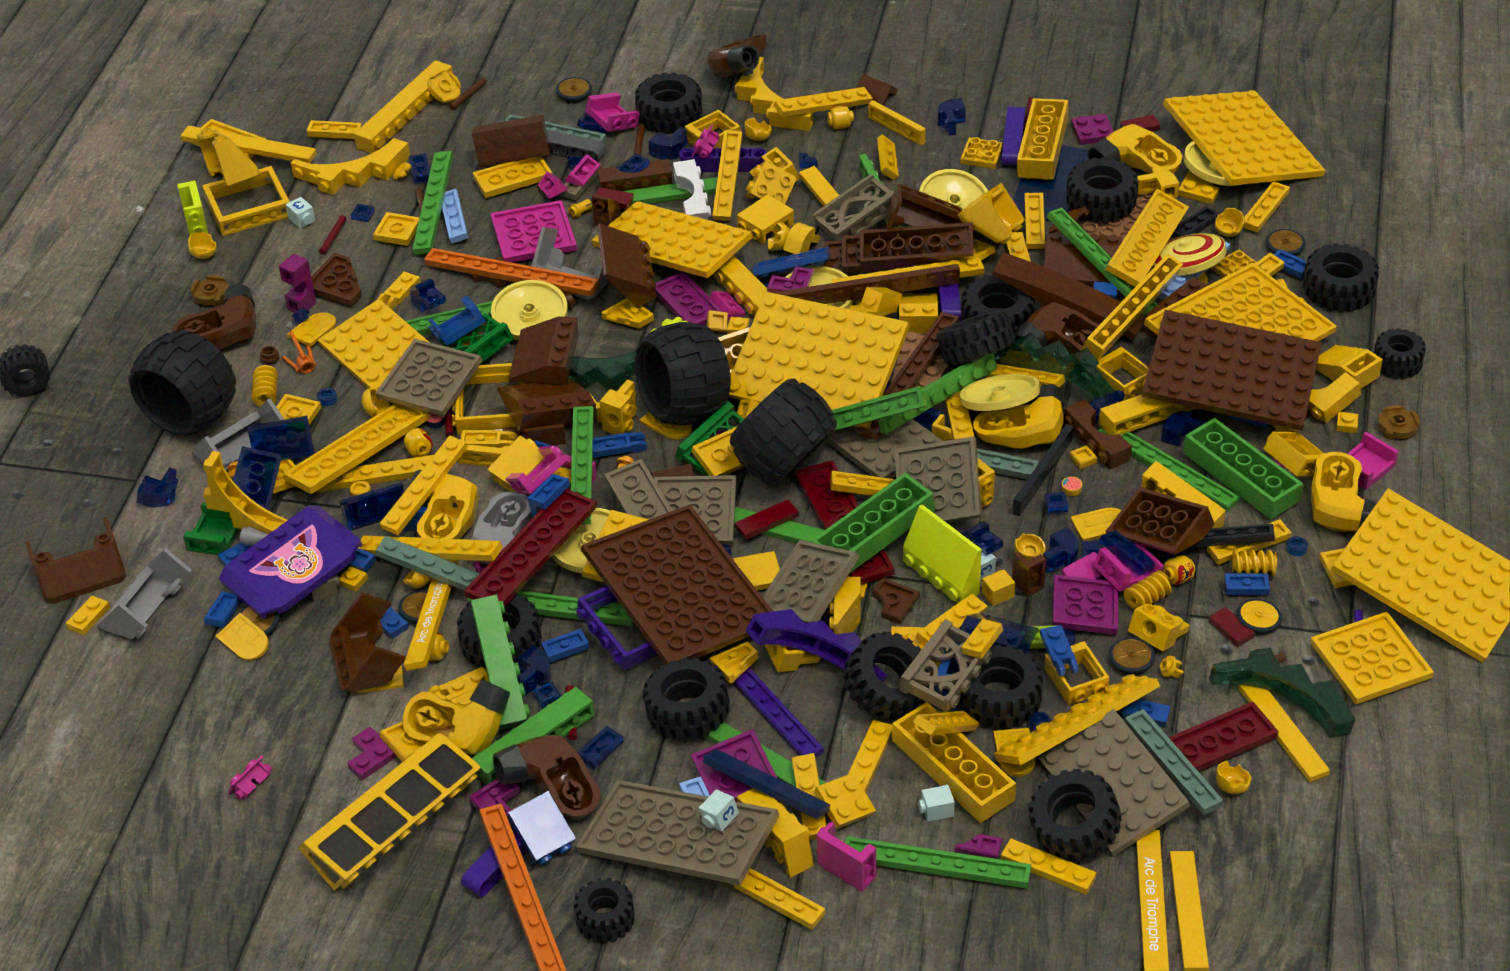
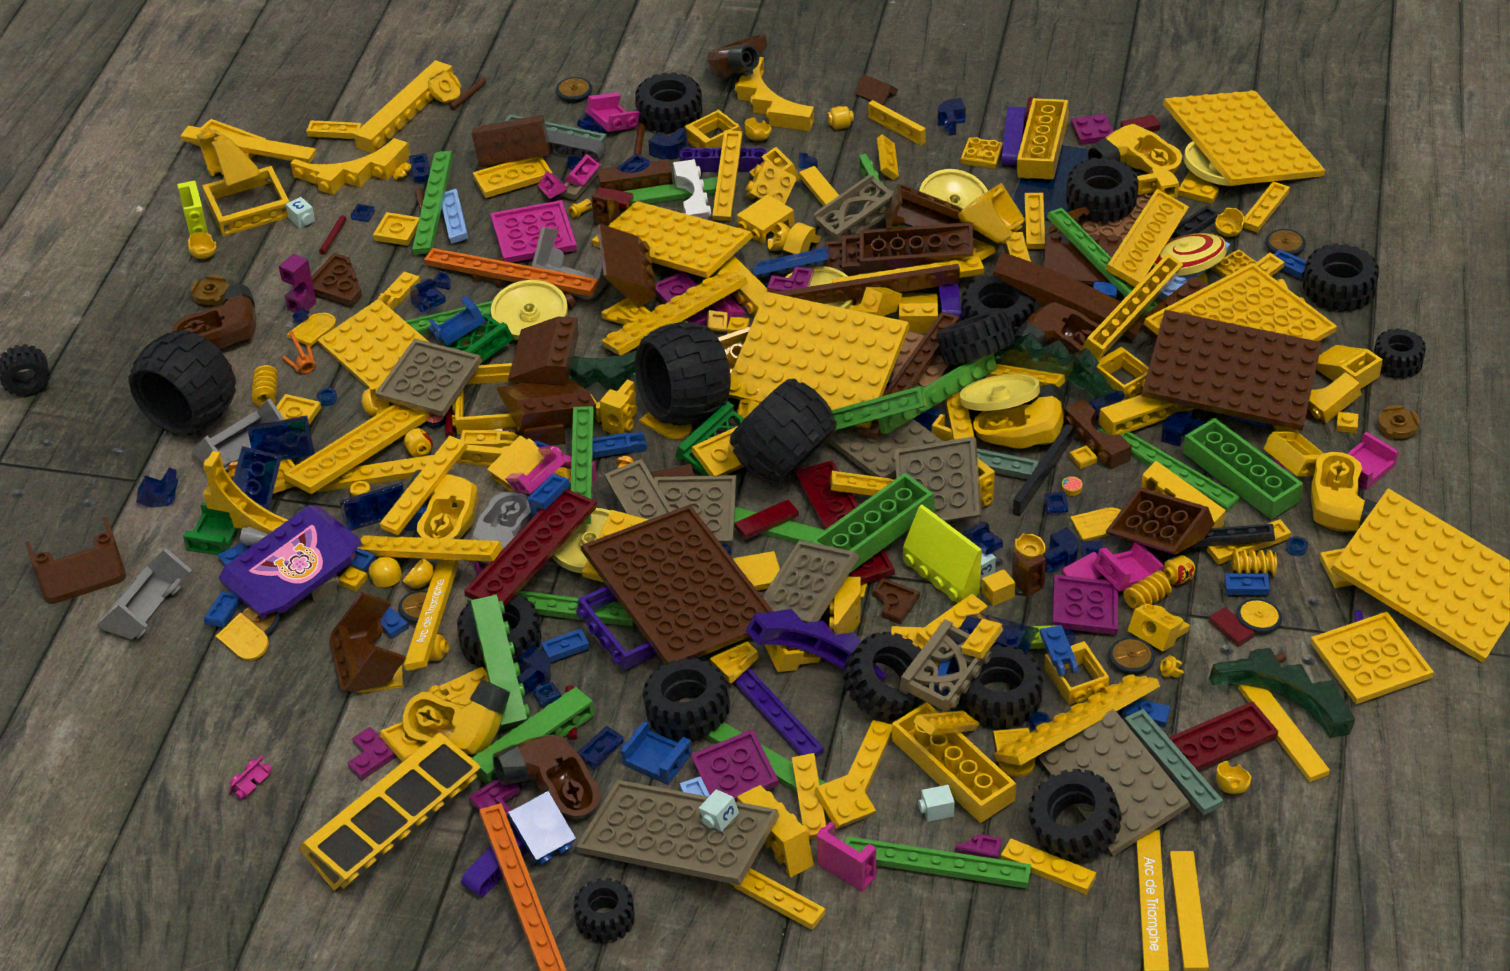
(88, 615): yellow plate -> none
(269, 354): reddish brown plate -> none
(385, 572): none -> yellow hair
(425, 563): sand green plate -> none
(442, 280): none -> clear blue tile
(655, 754): none -> blue panel
(675, 311): none -> yellow plate
(705, 146): dark pink hinge -> none
(766, 783): dark blue tile -> none
(822, 101): yellow plate -> none
(1127, 552): clear blue hinge -> none

